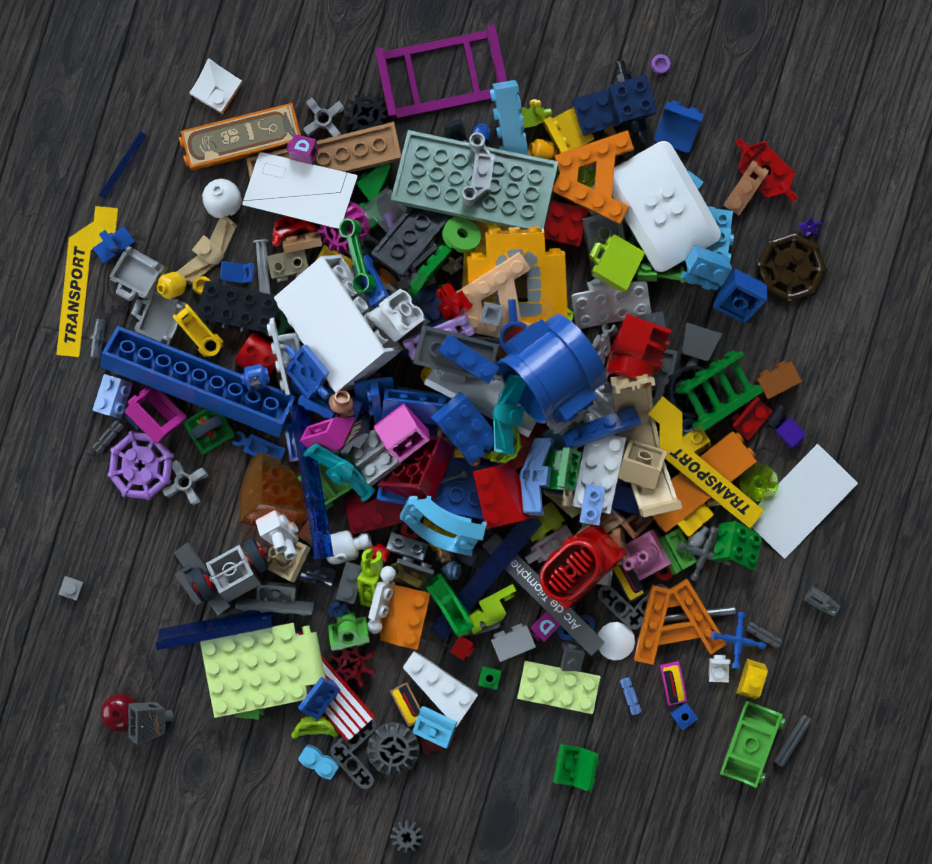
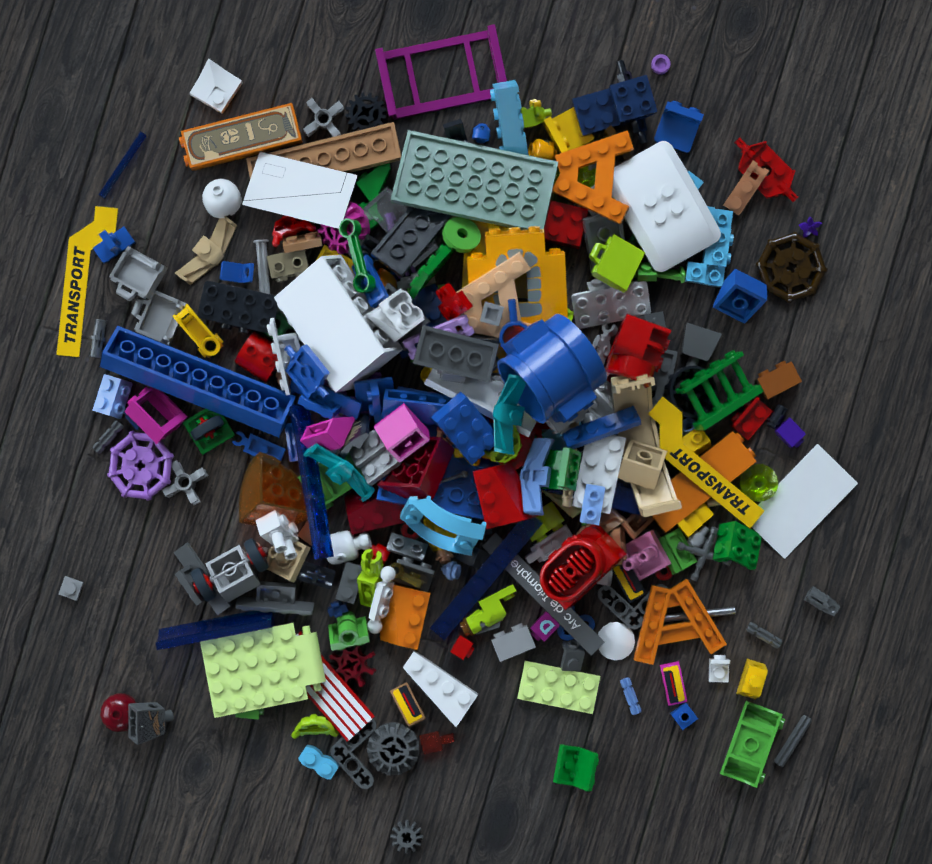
(171, 285): yellow head -> none
(198, 284): yellow plate -> none
(255, 377): blue head -> none
(303, 149): magenta brick -> none
(319, 698): blue bracket -> none
(342, 403): nougat animal -> none
(434, 727): medium azure plate -> none
(451, 606): green arch -> none
(453, 265): plant -> none
(468, 359): blue brick -> none
(481, 171): light grey plate -> none
(489, 671): green plate -> none
(706, 265): dark azure brick -> none
(738, 640): blue piece -> none

